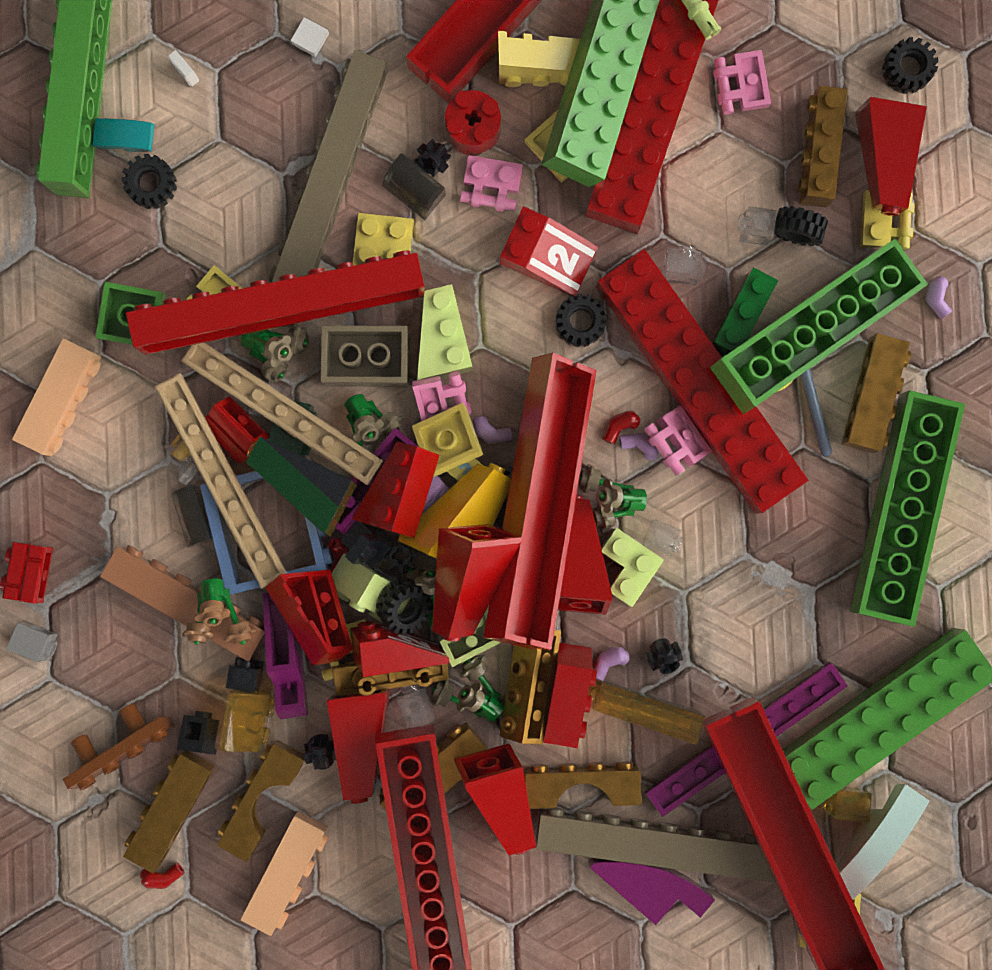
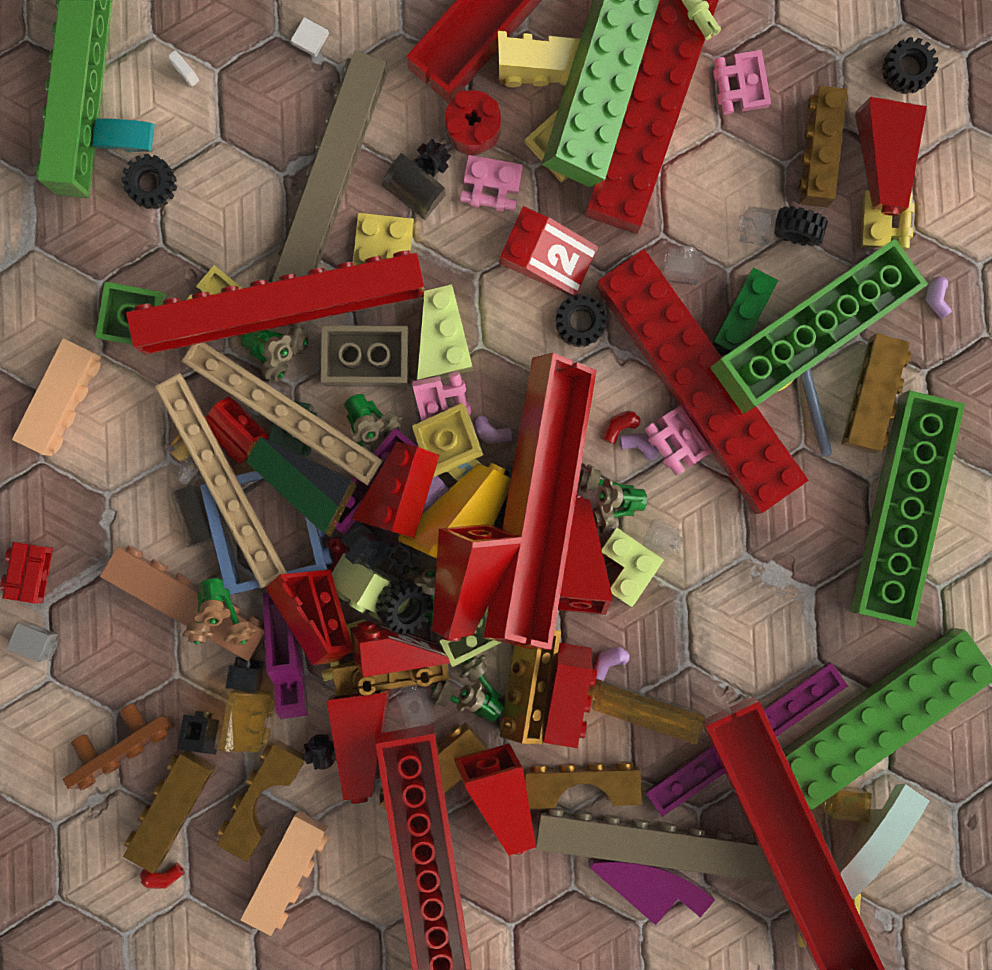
(664, 656): black gear -> none

